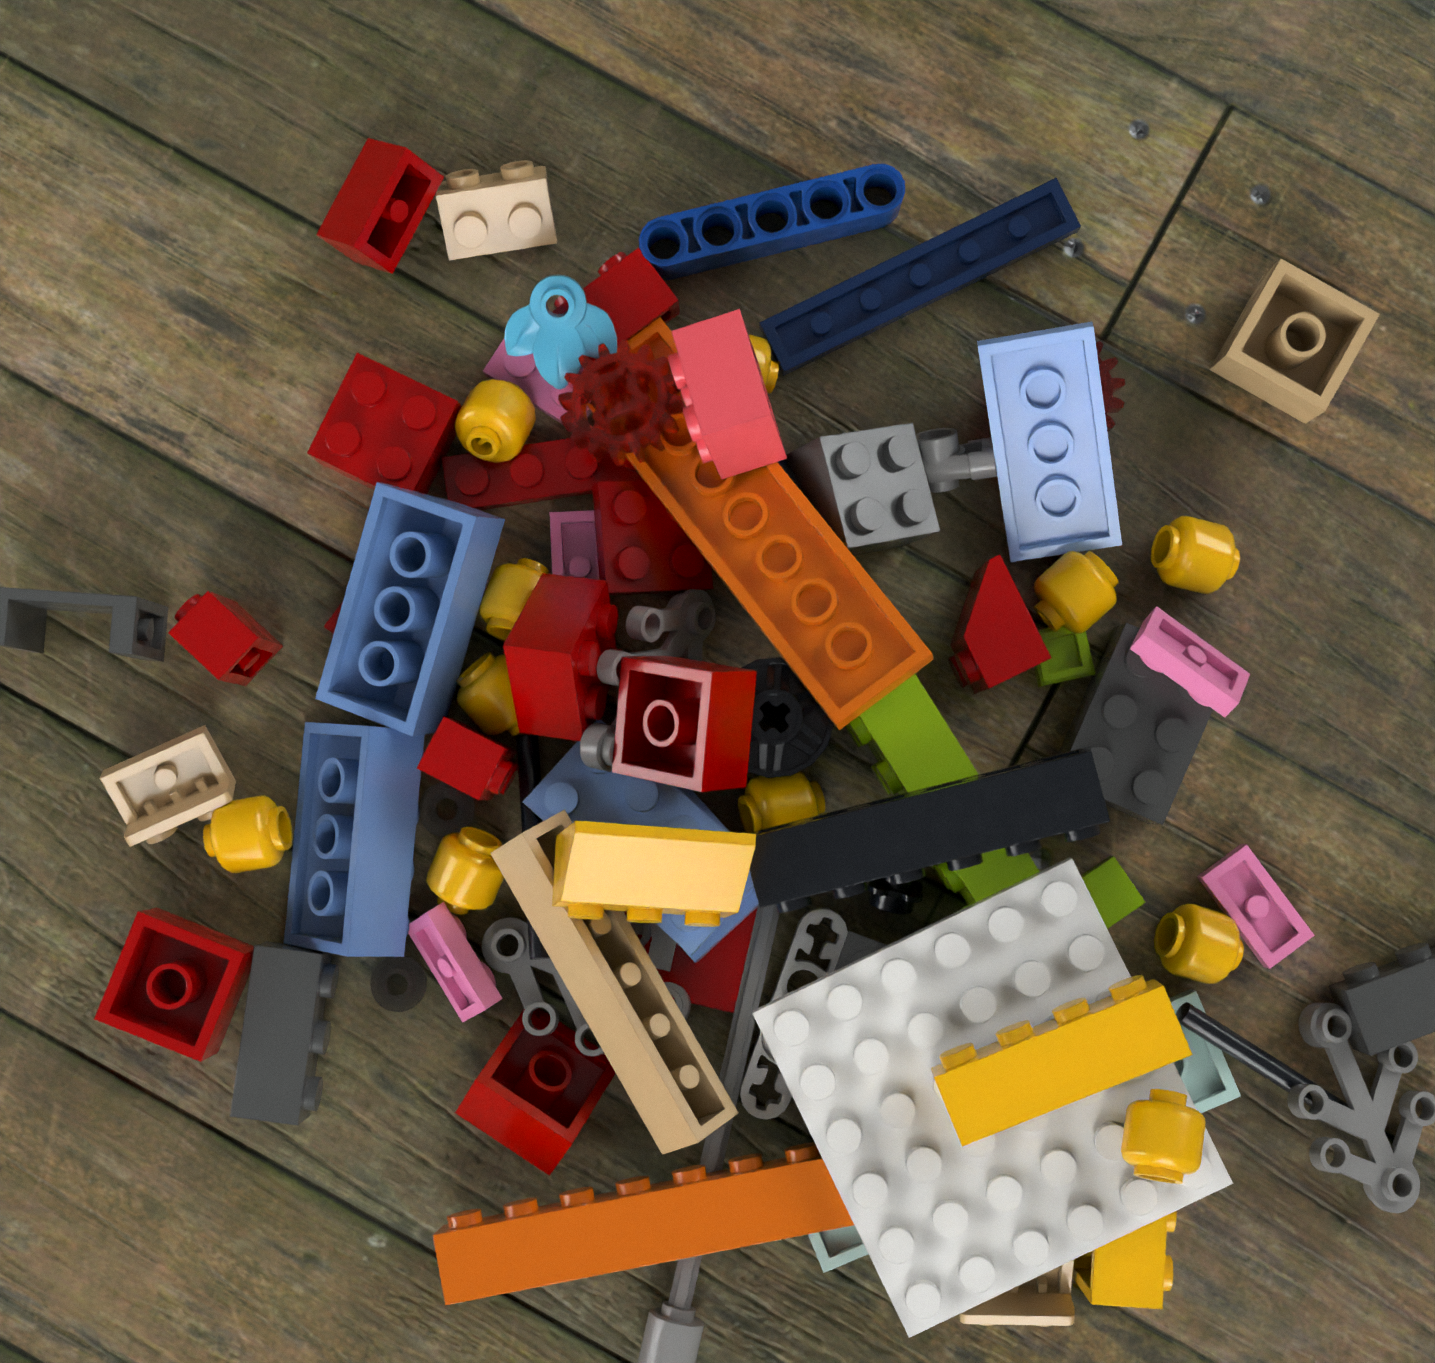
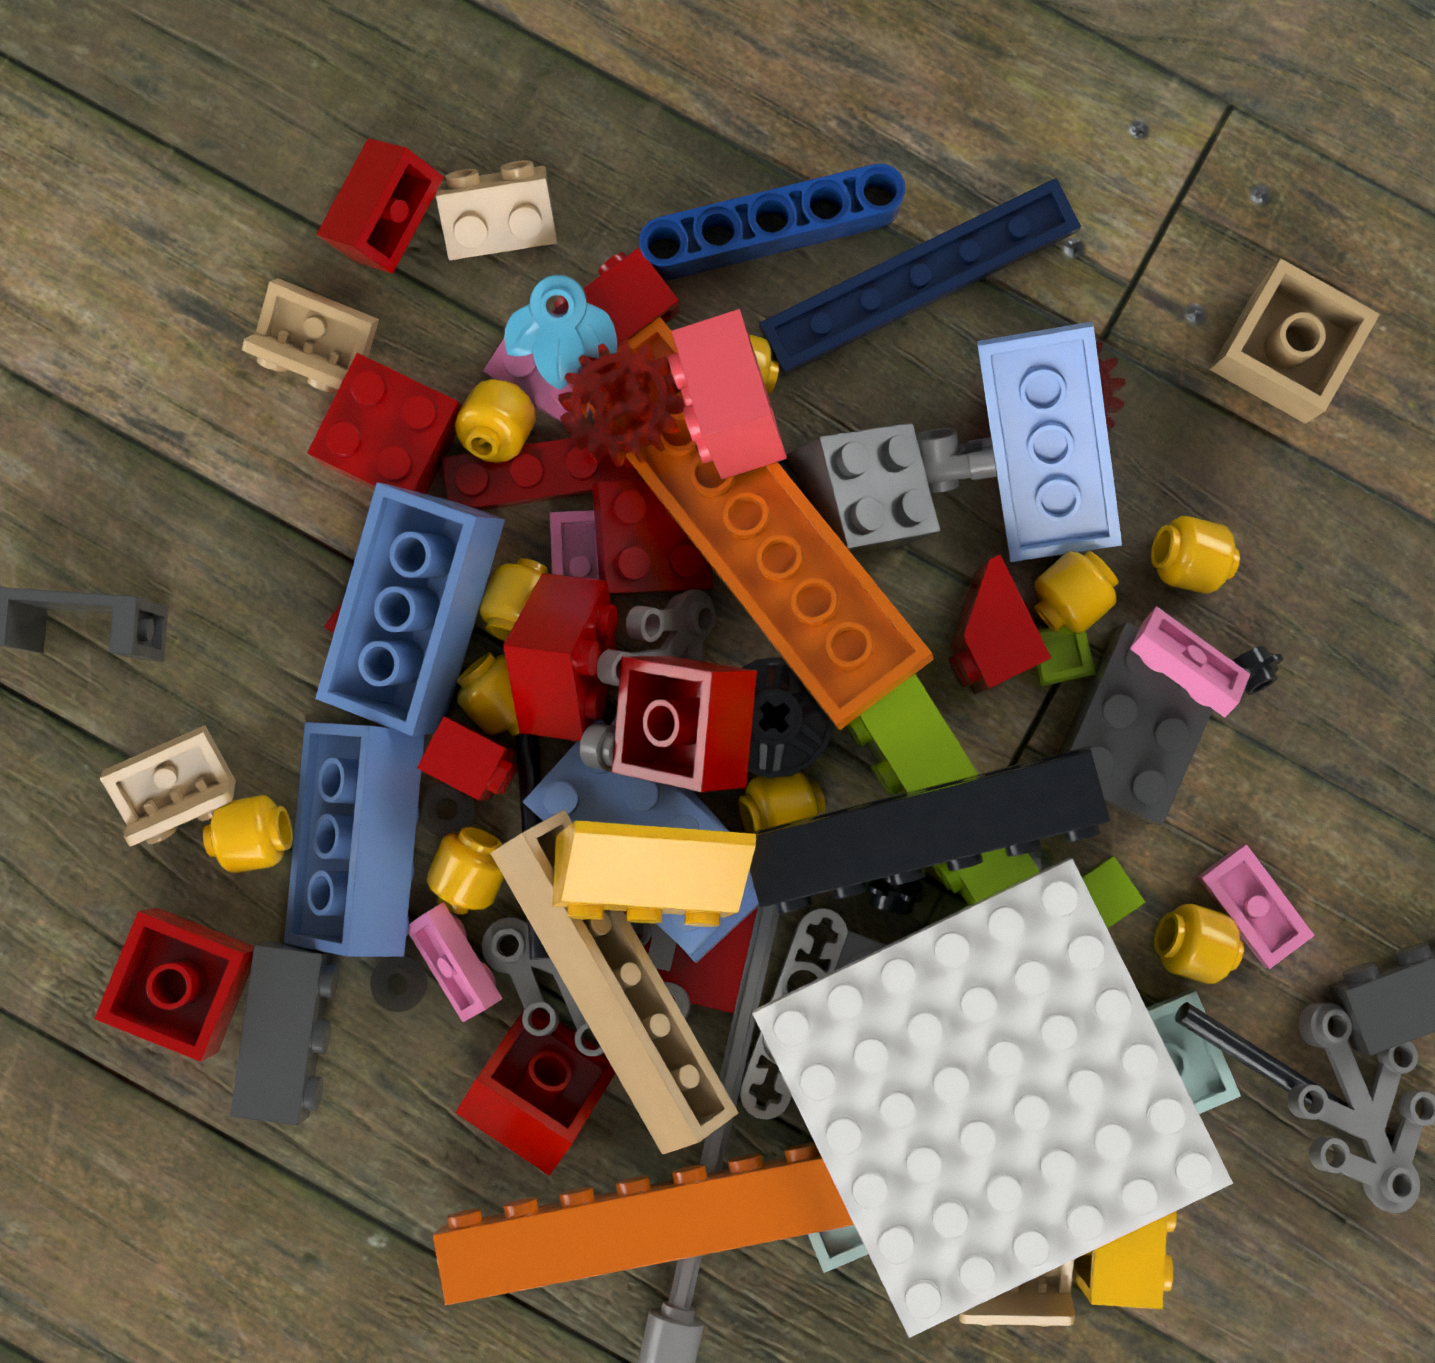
(224, 638): red brick -> none
(309, 335): none -> tan bracket
(1059, 1059): yellow brick -> none
(1163, 1137): yellow head -> none
(1261, 668): none -> black plate

